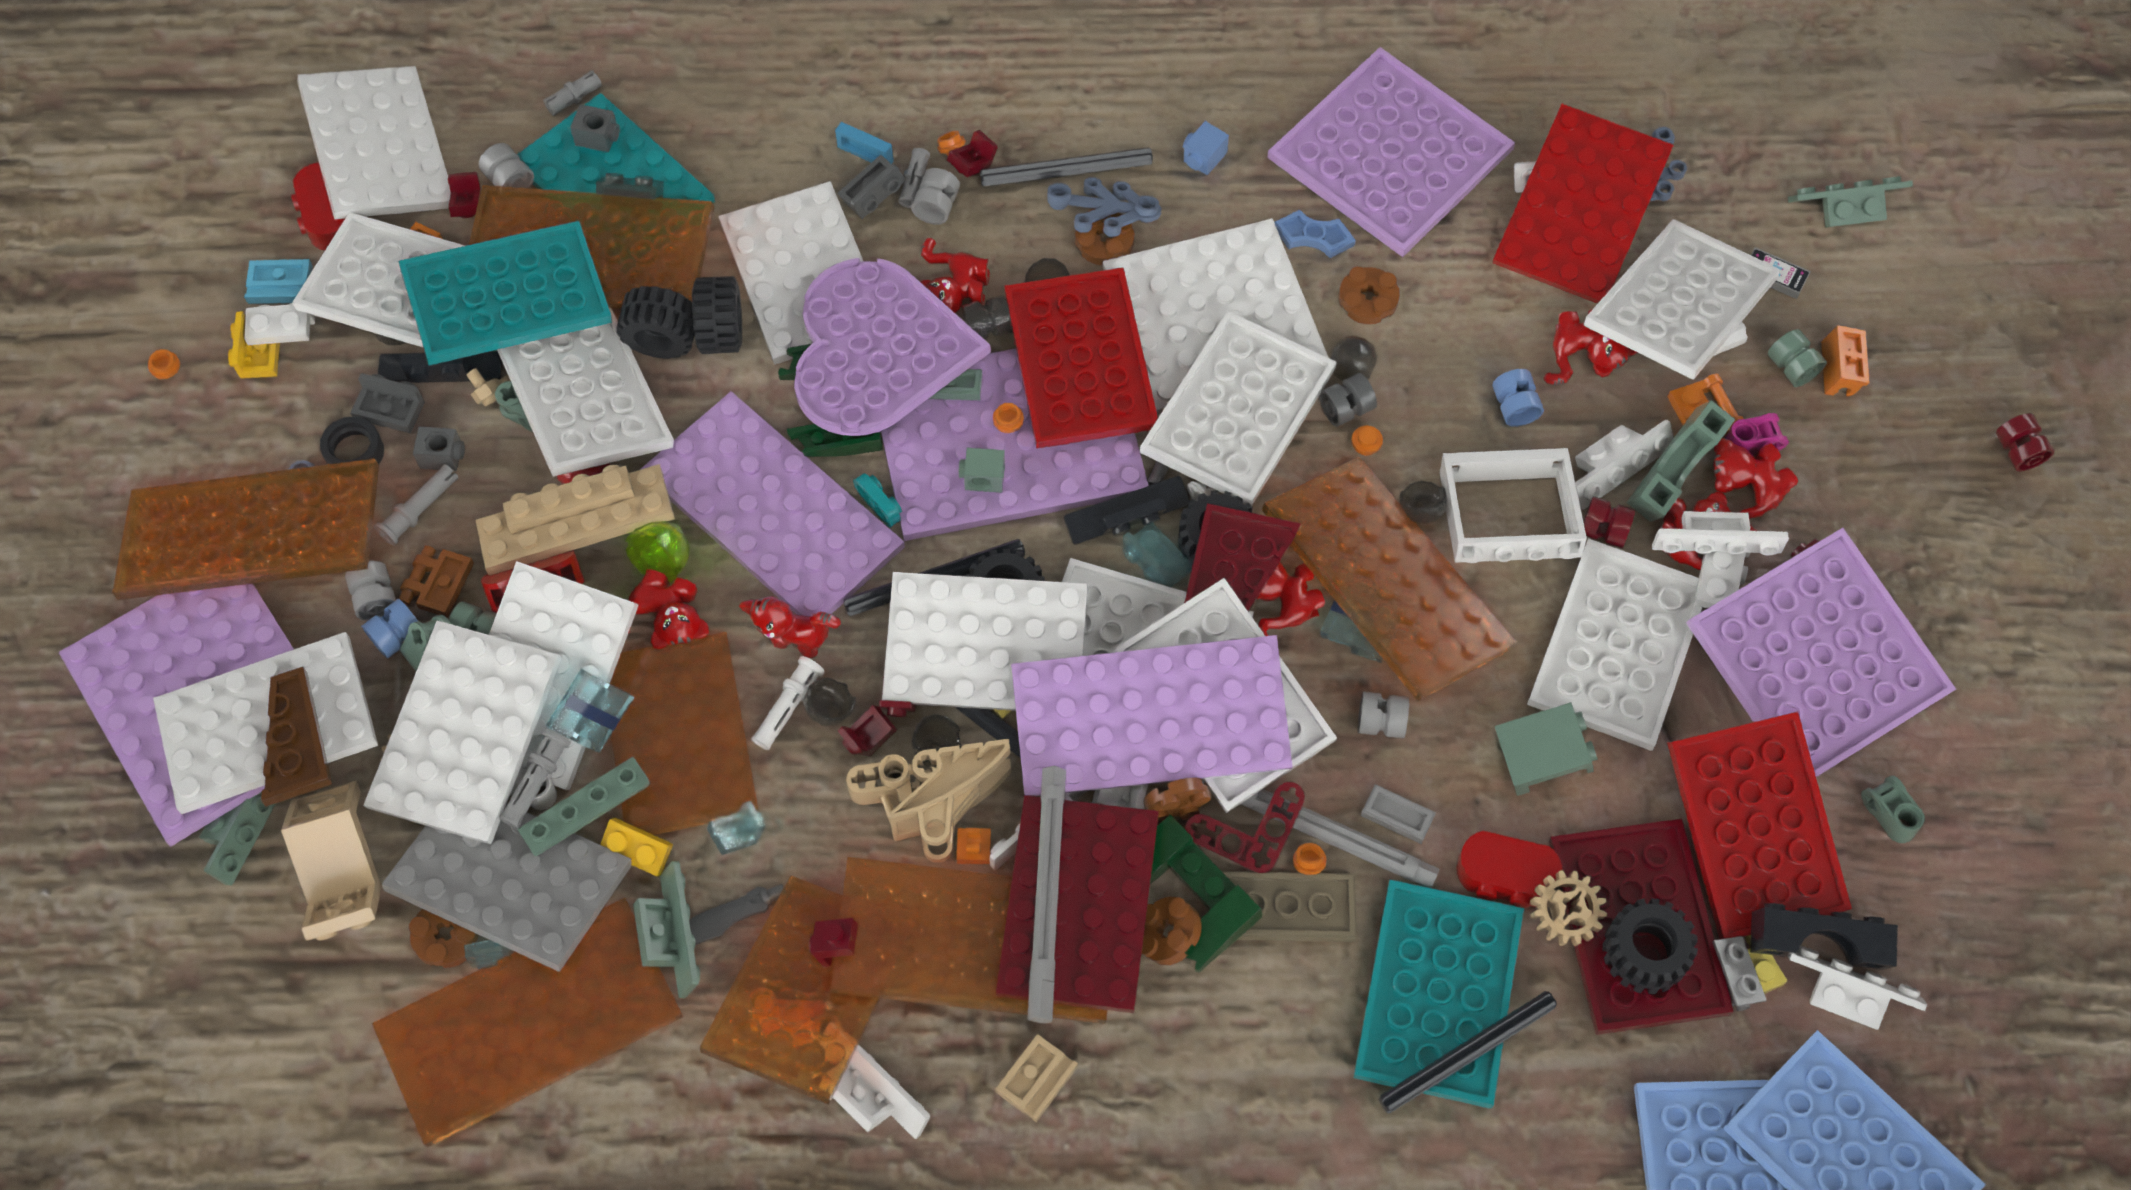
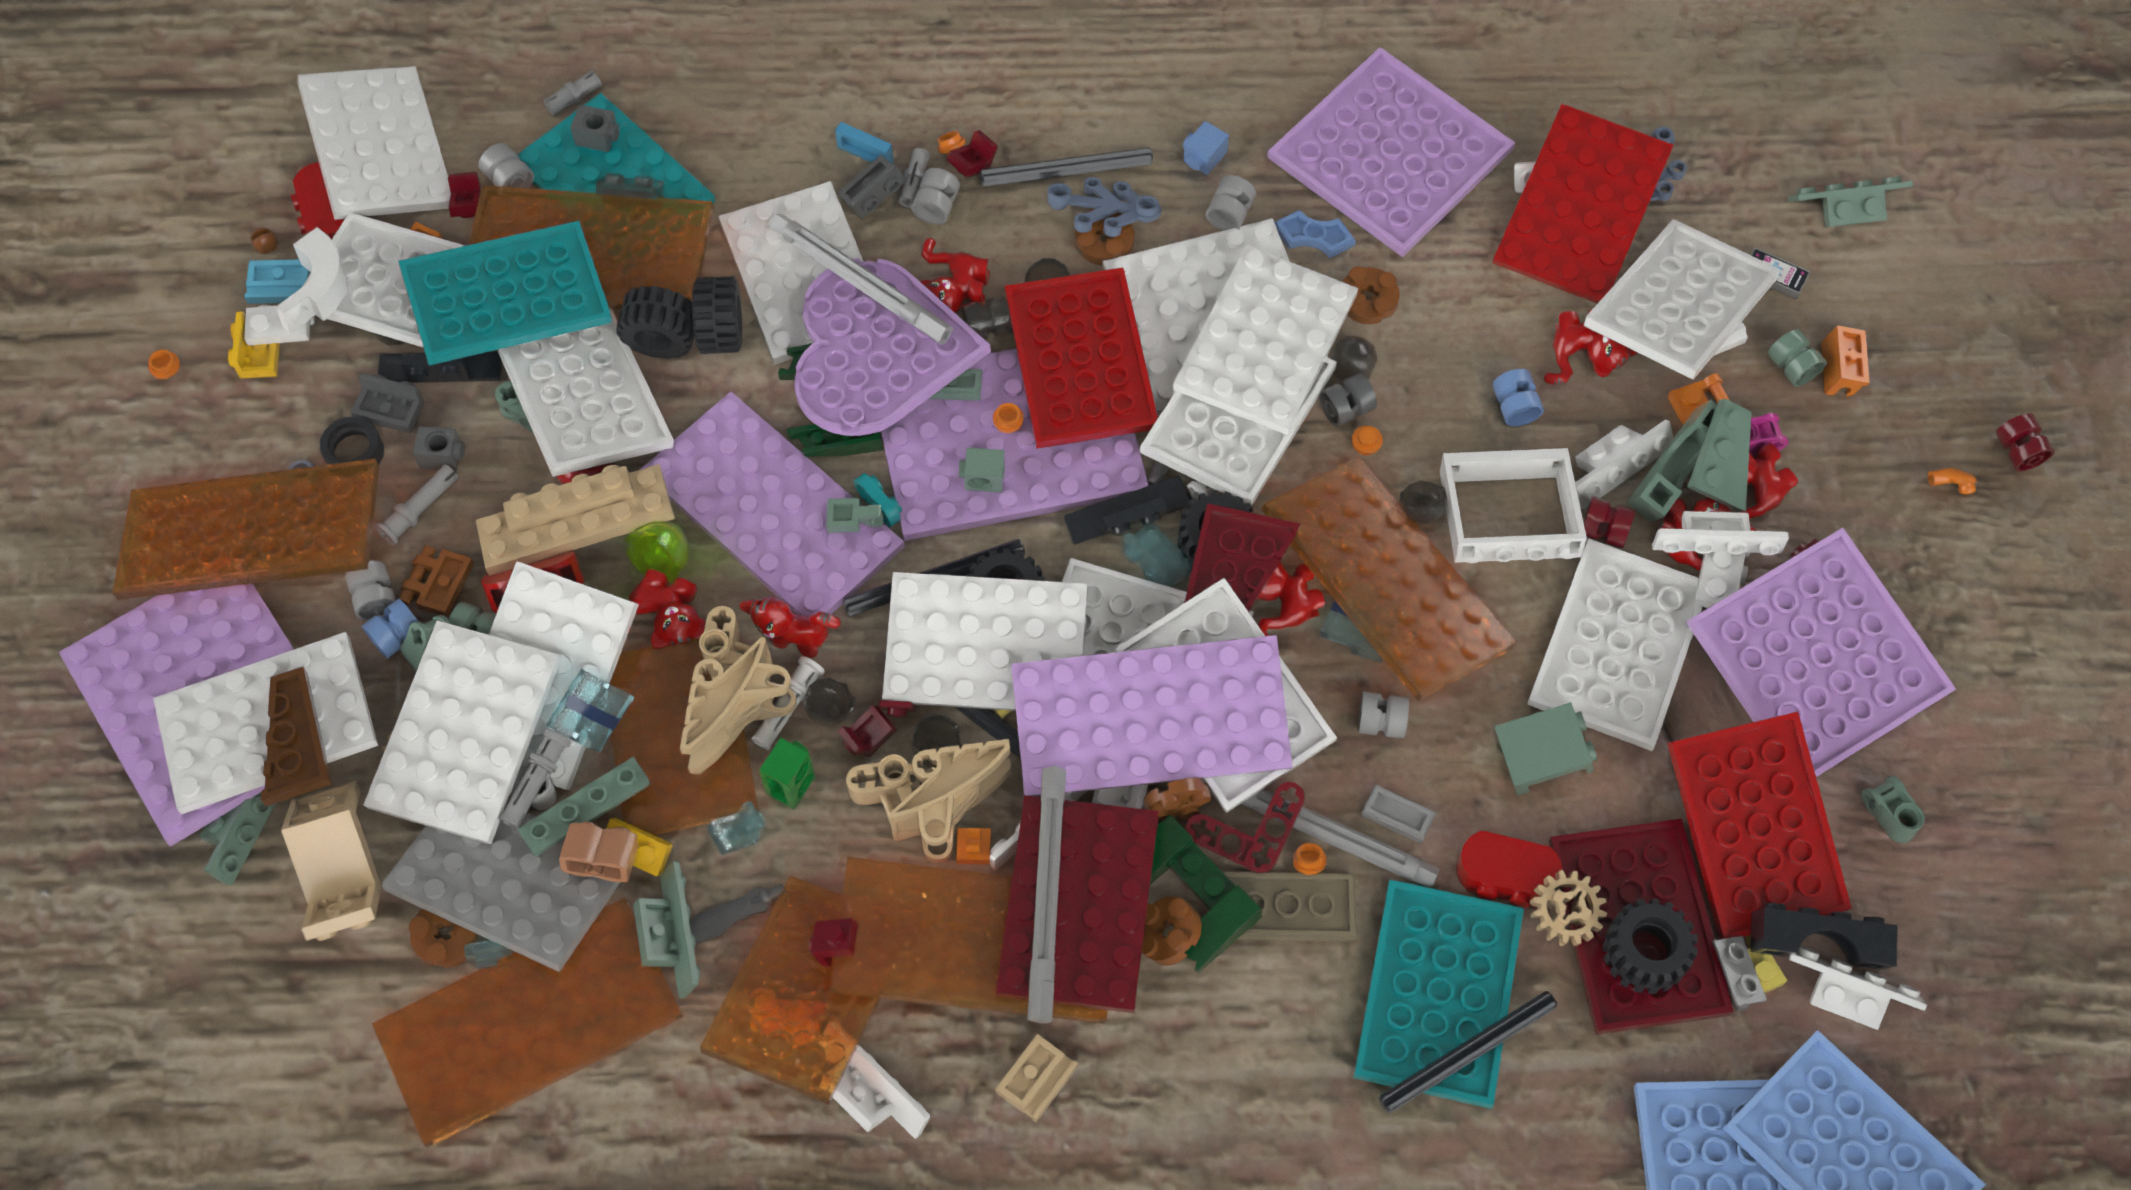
(263, 240): none -> dark orange hinge
(323, 289): none -> white arch
(484, 390): tan piece -> none
(598, 852): none -> nougat brick
(736, 693): none -> tan piece
(787, 772): none -> green brick
(847, 514): none -> sand green plate
(862, 279): none -> light grey piece
(1230, 203): none -> light grey wheel
(1265, 339): none -> white plate
(1724, 457): none -> sand green wing
(1965, 480): none -> orange arm

